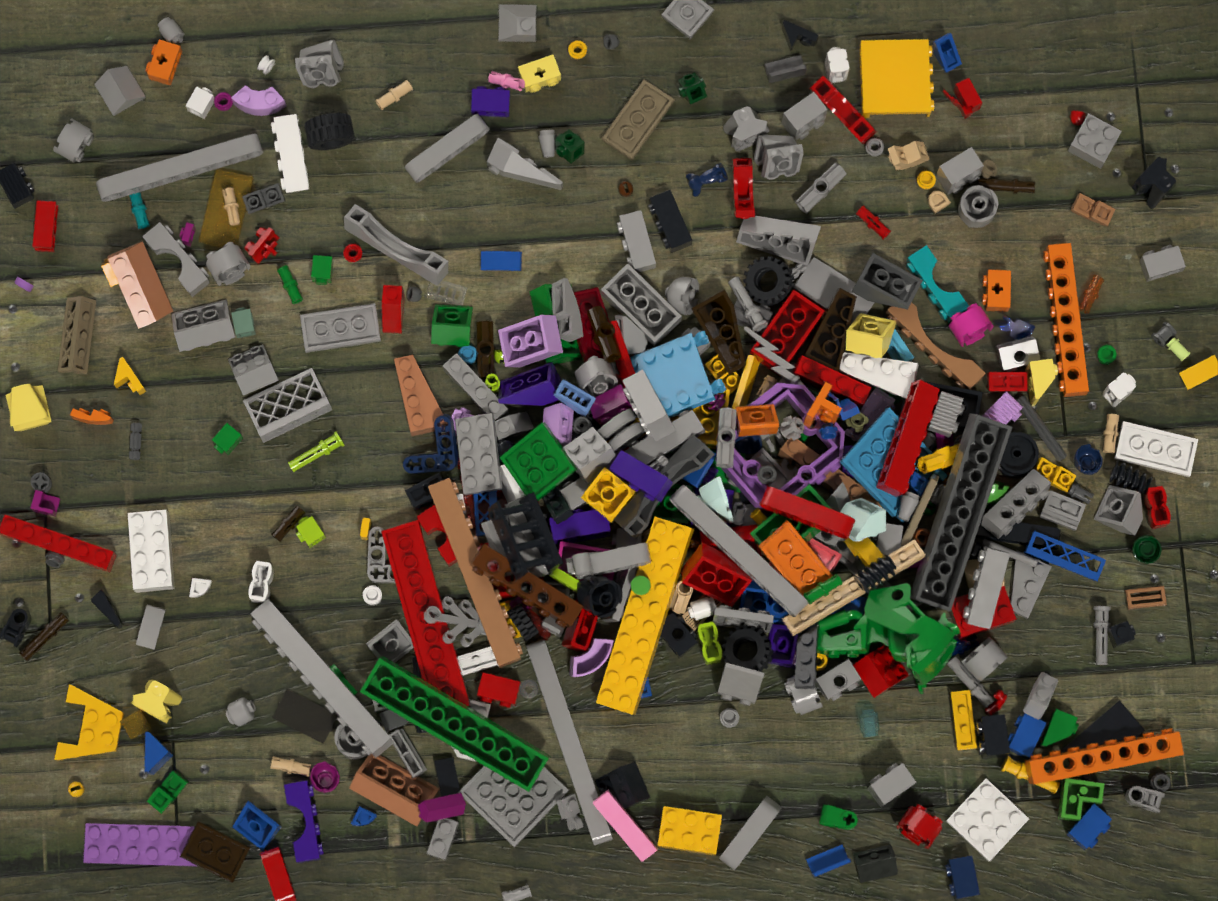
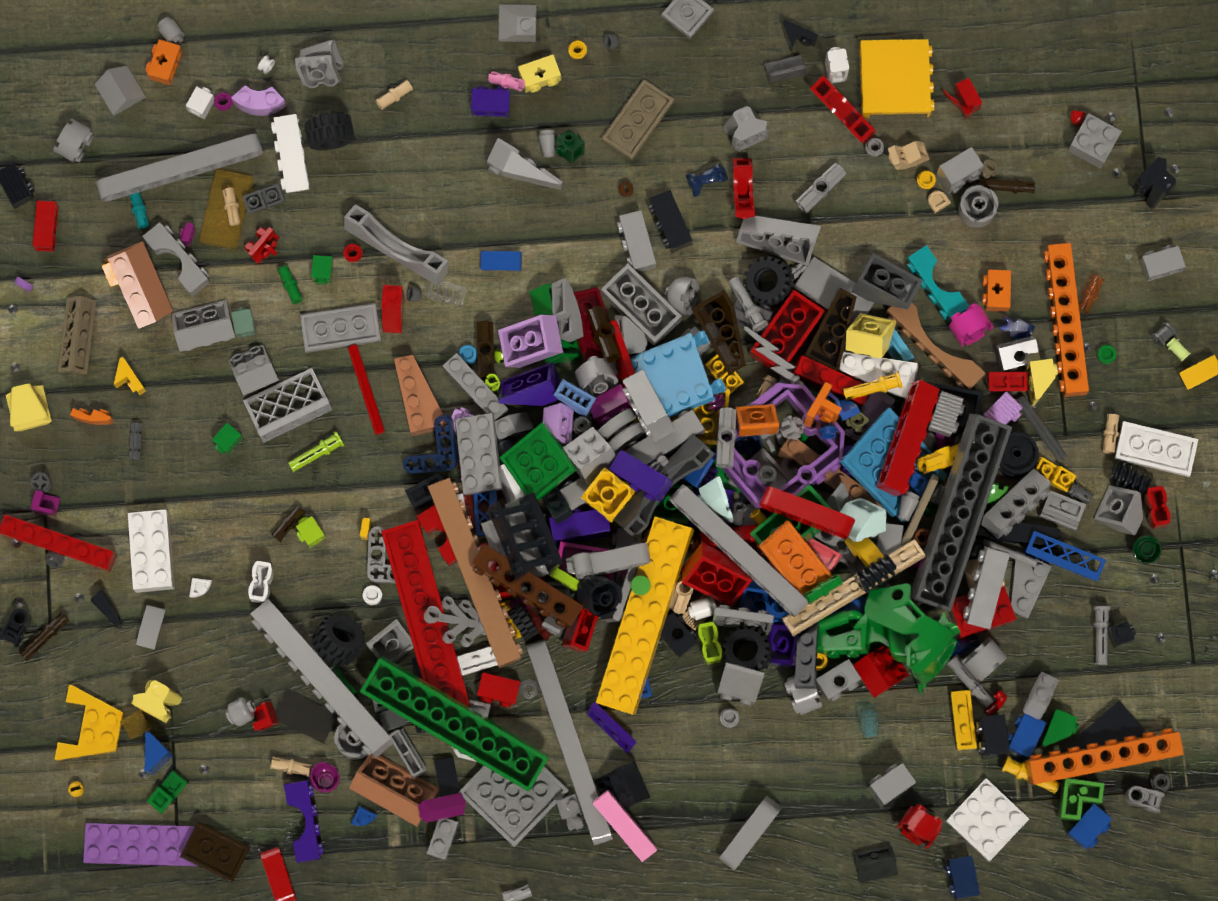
(227, 264): light grey brick -> none
(256, 826): blue slope -> none
(265, 717): none -> red panel
(338, 639): none -> black tyre
(366, 389): none -> red axle
(447, 148): light grey beam -> none
(451, 325): green slope -> none
(593, 659): lavender brick -> none
(613, 729): none -> dark purple tile
(689, 830): yellow brick -> none
(692, 88): dark green brick -> none
(746, 382): yellow tile -> none
(778, 155): light grey piece -> none
(804, 116): light grey brick -> none
(828, 861): blue panel -> none
(833, 817): green piece -> none
(882, 384): none -> yellow pin
(883, 231): red pin -> none
(946, 52): blue slope -> none
(1087, 460): dark blue hair -> none
(1092, 210): medium nougat slope -> none
(1119, 389): white brick -> none
(1129, 599): medium nougat tile -> none

